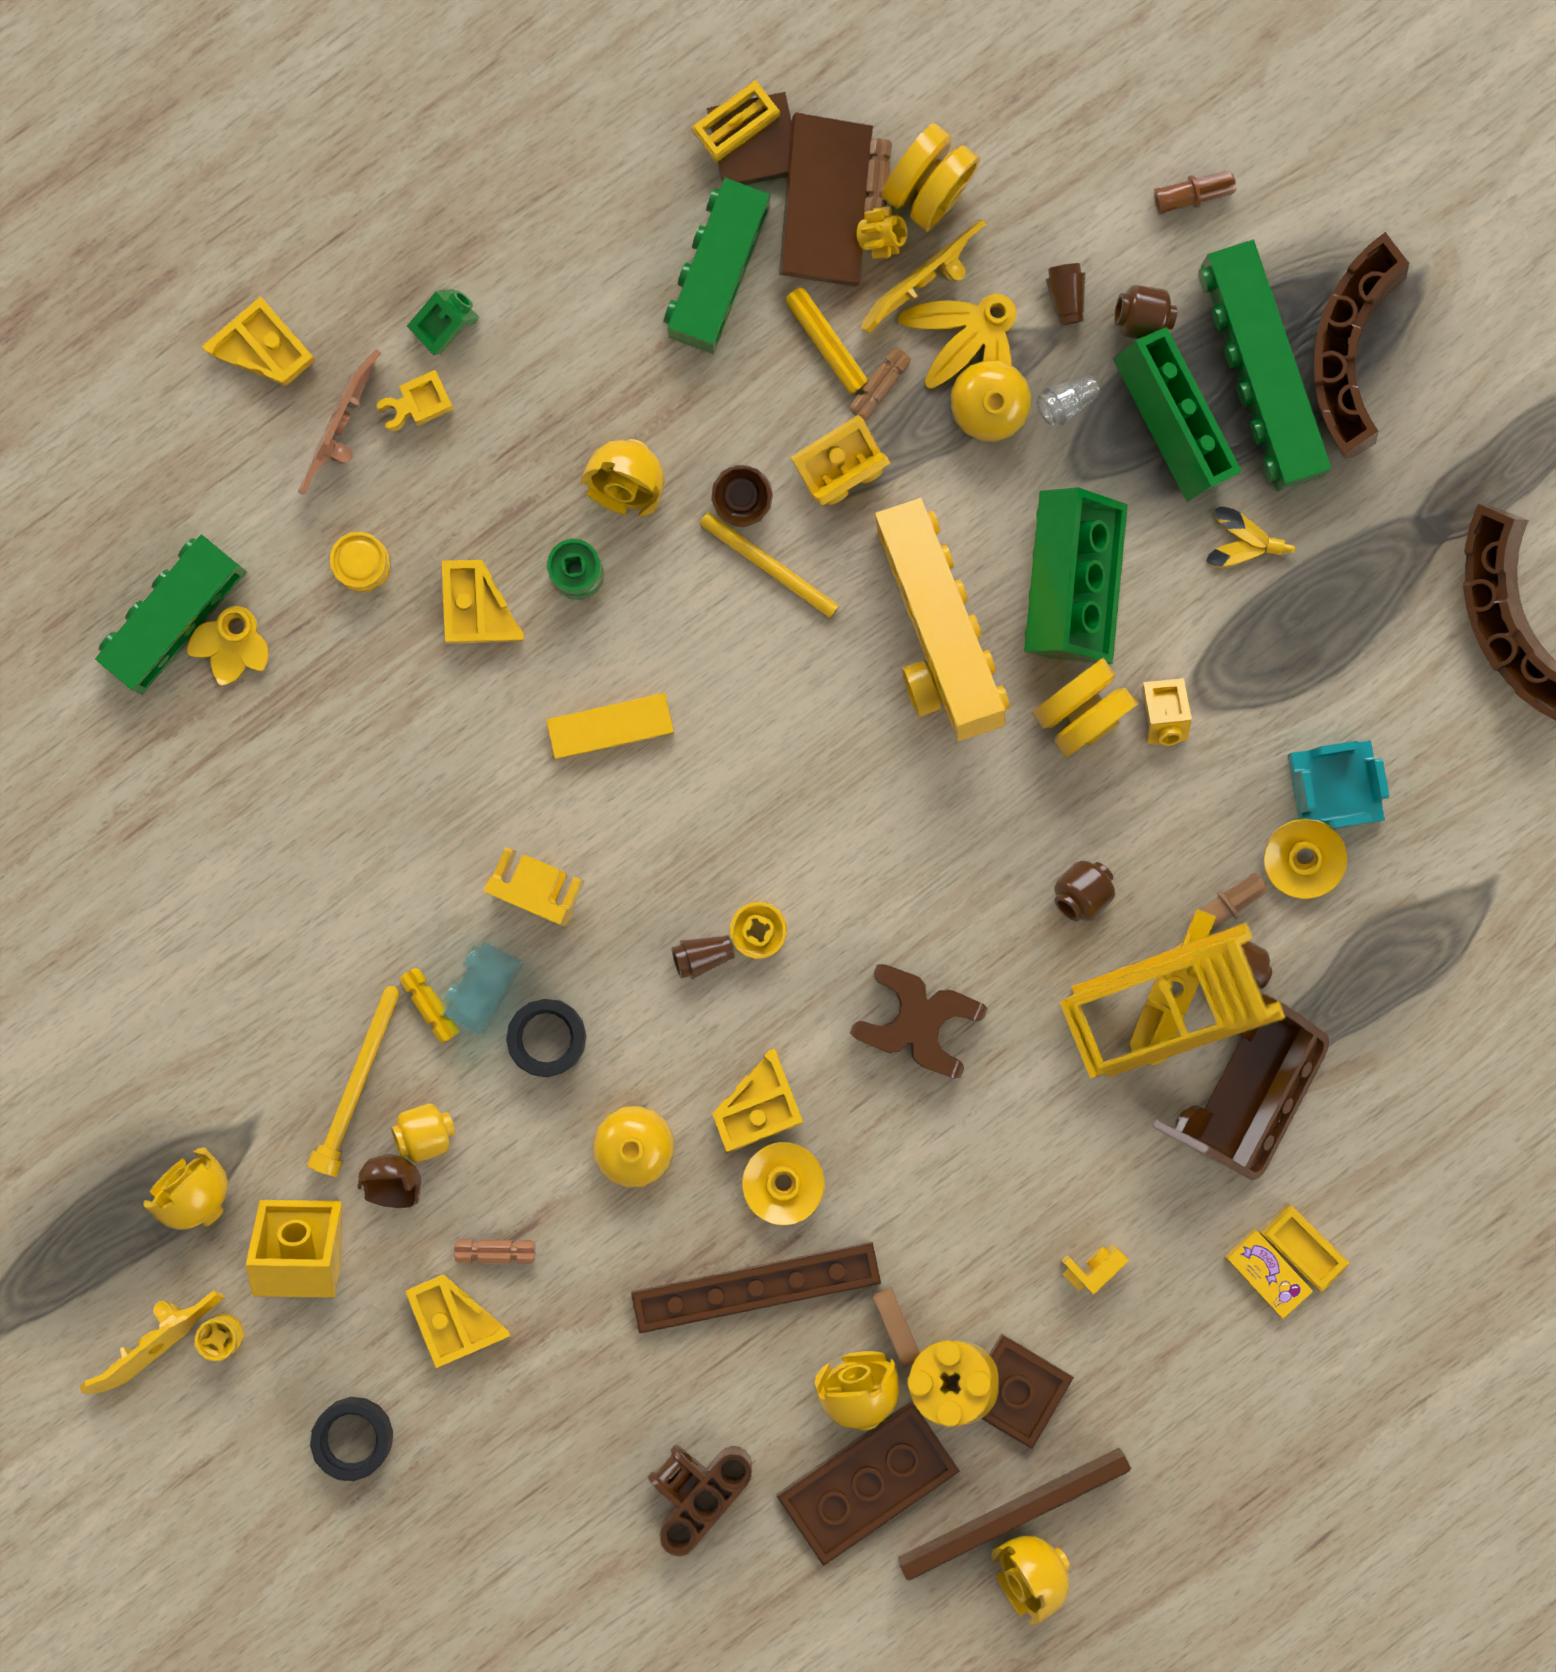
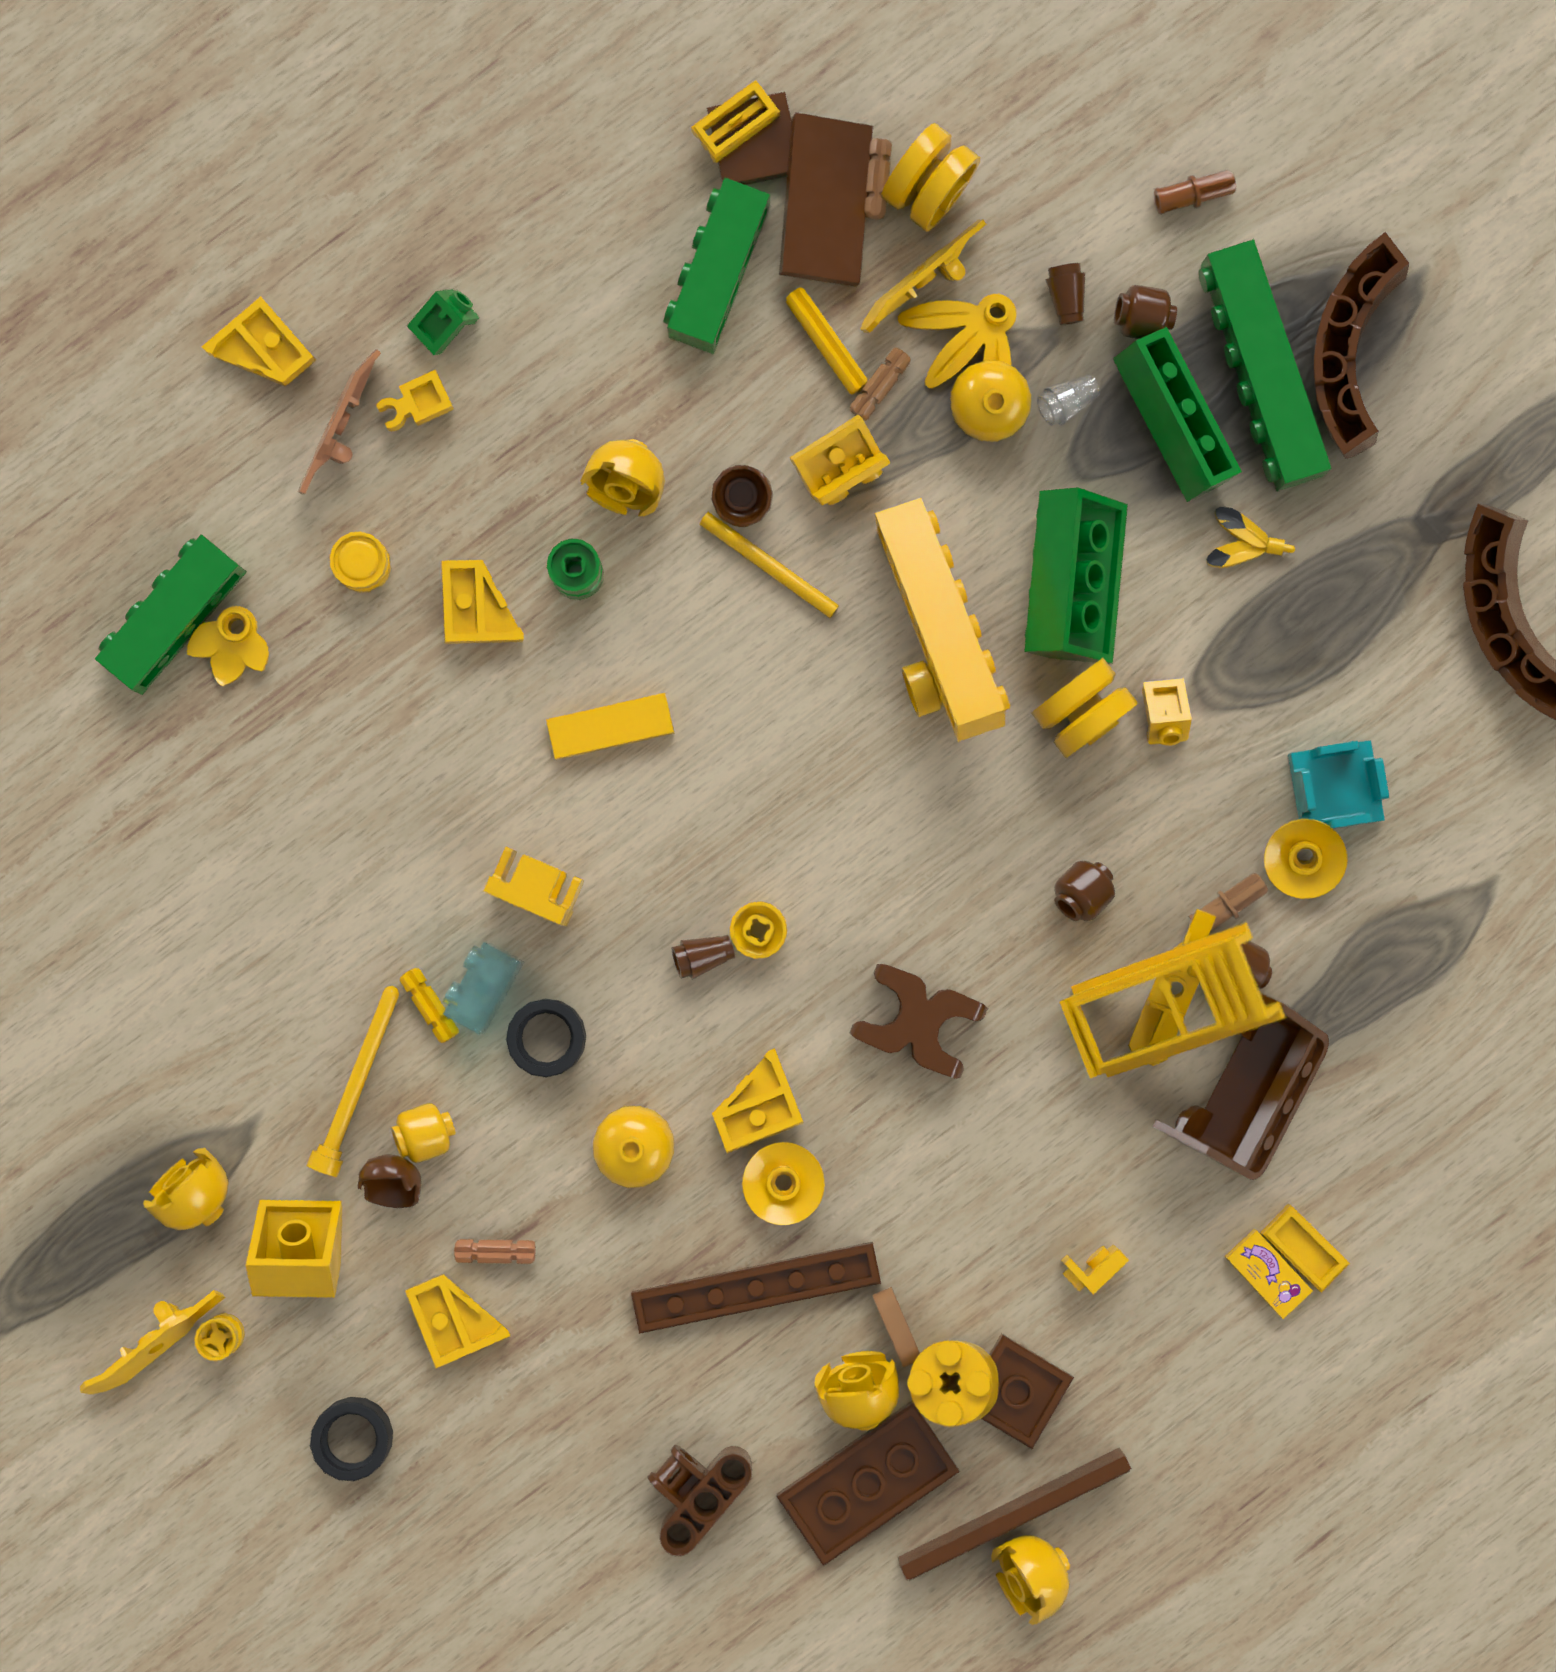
(881, 232): yellow gear -> none

